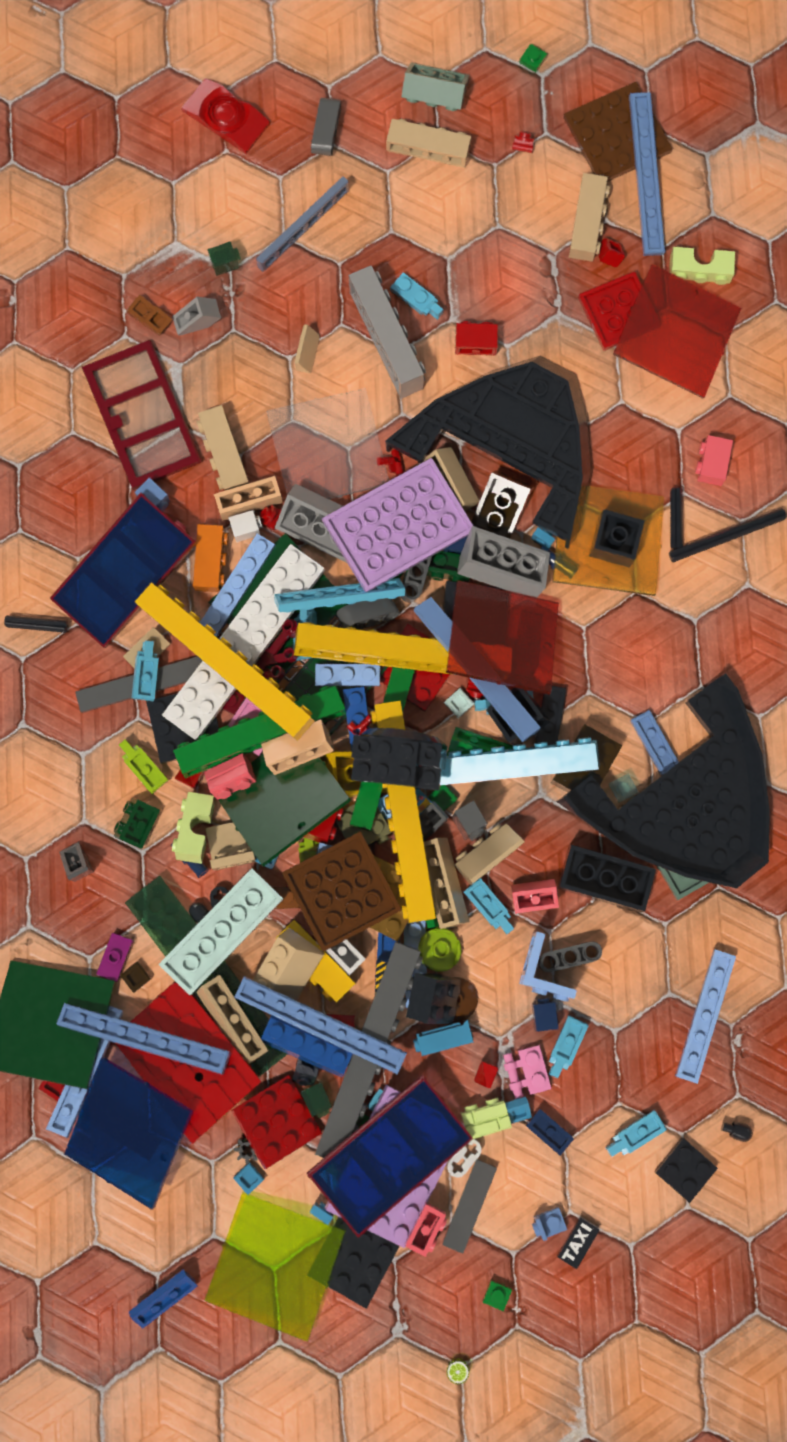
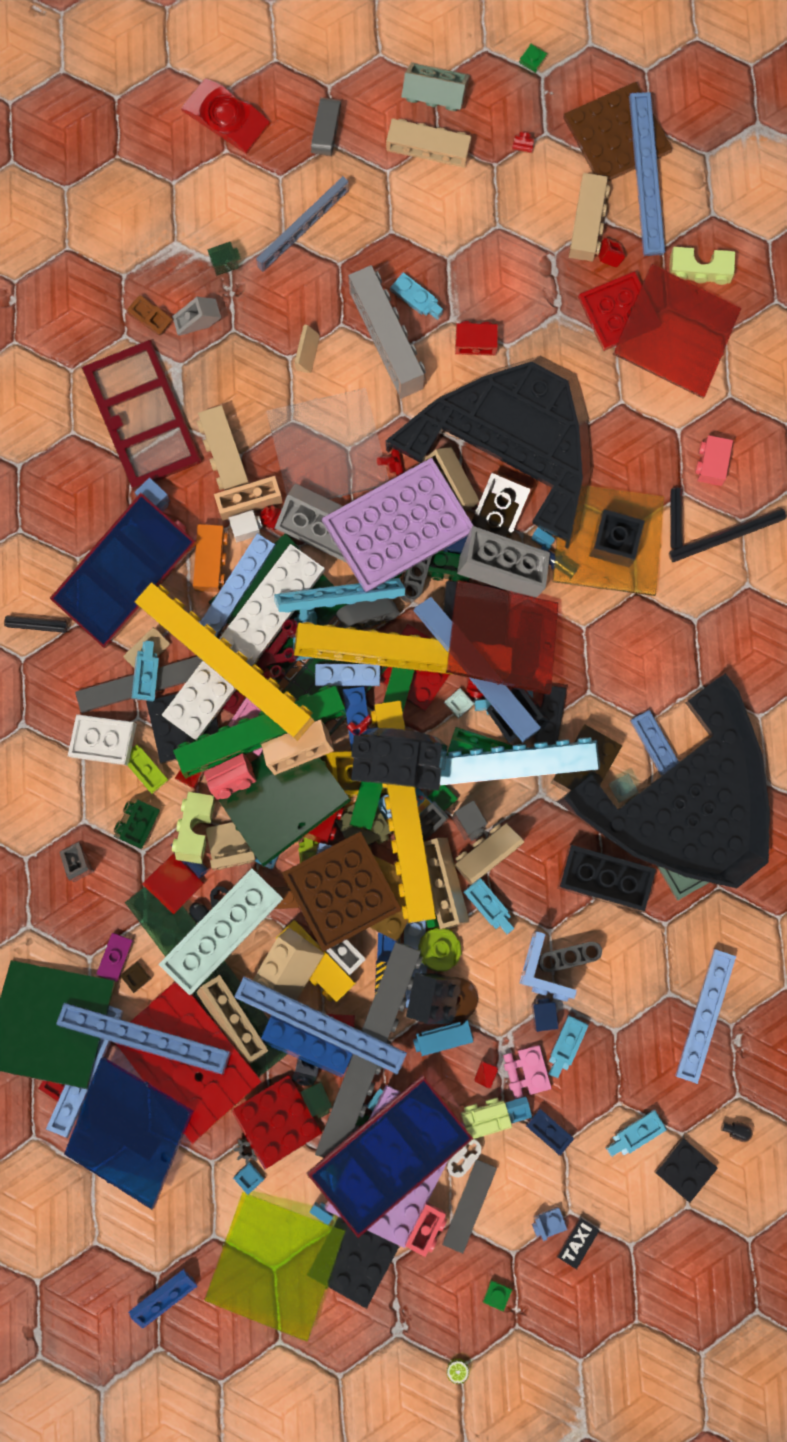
(102, 740): none -> white tile
(173, 884): none -> red tile
(535, 896): coral brick -> none

